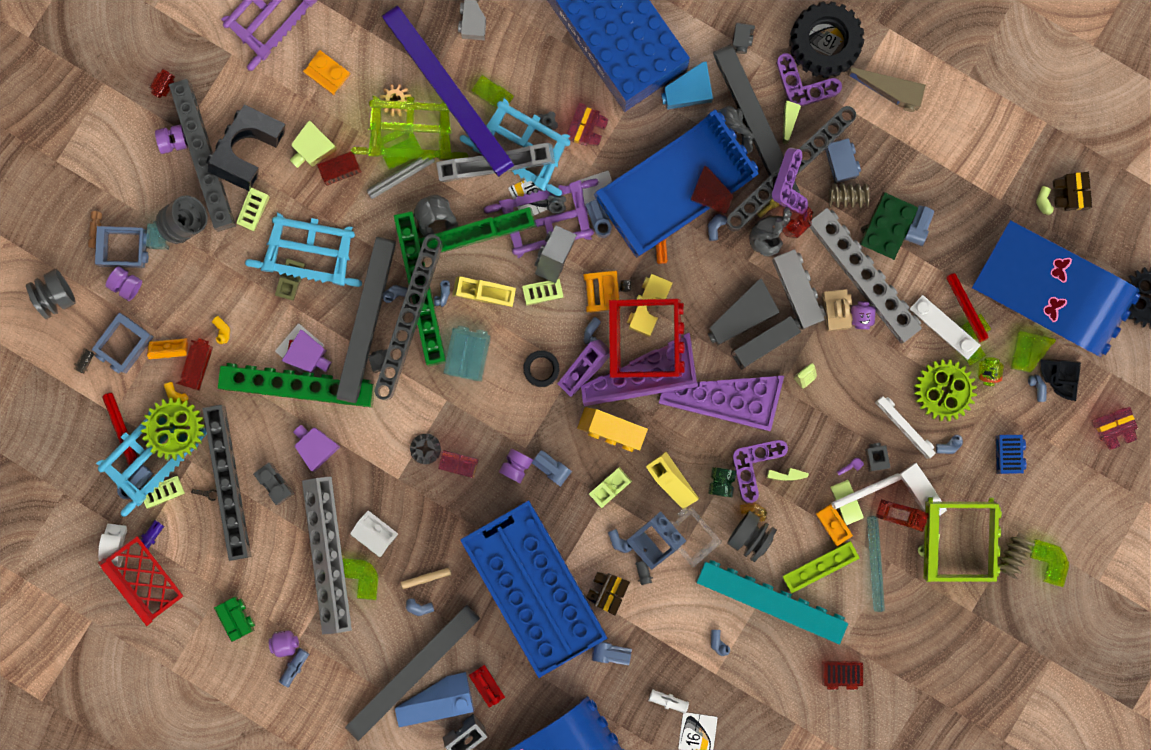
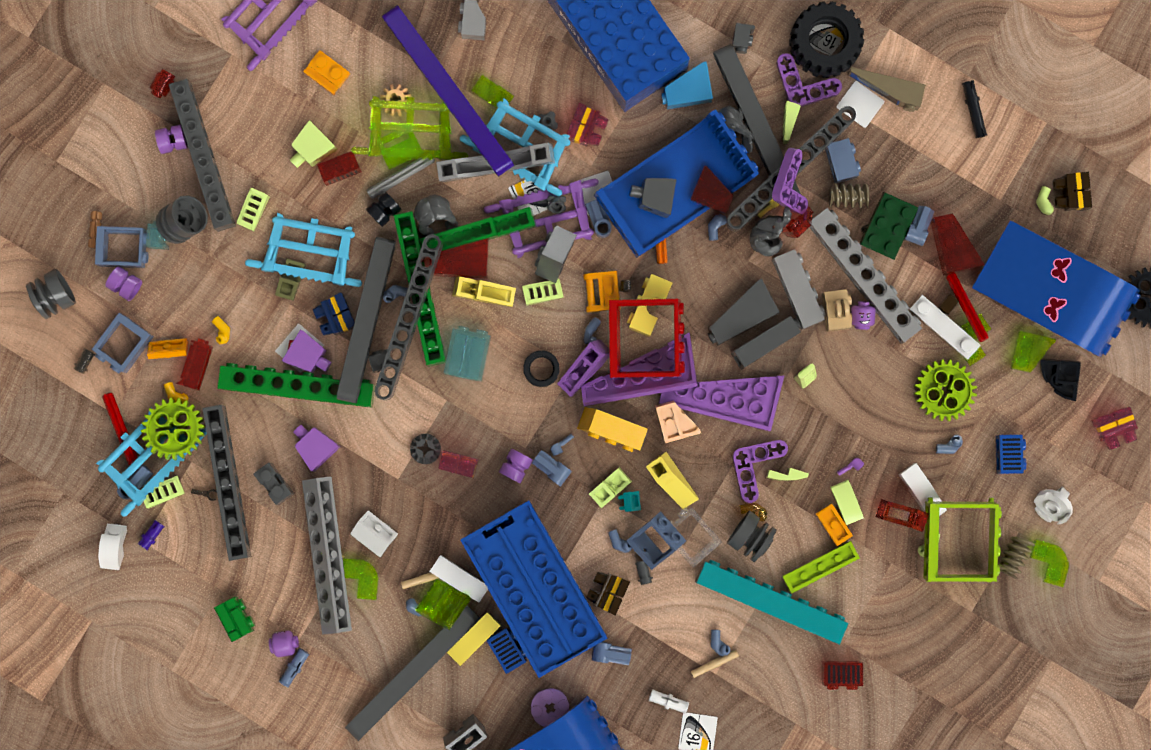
(131, 594): red fence -> none
(246, 124): black arch -> none
(337, 313): none -> dark blue hips
(376, 210): none -> black wheel
(440, 701): medium blue wedge -> none
(443, 604): none -> clear neon green slope
(445, 292): sand blue arm -> none
(459, 578): none -> white slope
(464, 261): none -> clear red wedge
(474, 638): none -> light yellow slope
(486, 686): red hinge -> none
(507, 650): none -> blue brick
(545, 697): none -> lavender plate
(556, 448): none -> sand blue hand
(631, 501): none -> teal tile
(655, 195): none -> dark grey torso
(675, 422): none -> light nougat wing
(714, 663): none -> tan piece
(722, 482): clear green wheel -> none
(863, 101): none -> white sticker
(865, 491): white piece -> none
(875, 562): clear light blue axle -> none
(883, 462): dark grey brick -> none
(887, 407): white plate -> none
(948, 304): none -> dark brown piece
(953, 246): none -> clear red wedge
(972, 101): none -> black pin
(990, 371): clear neon green head -> none
(1041, 387): sand blue arm -> none
(1053, 505): none -> white tile

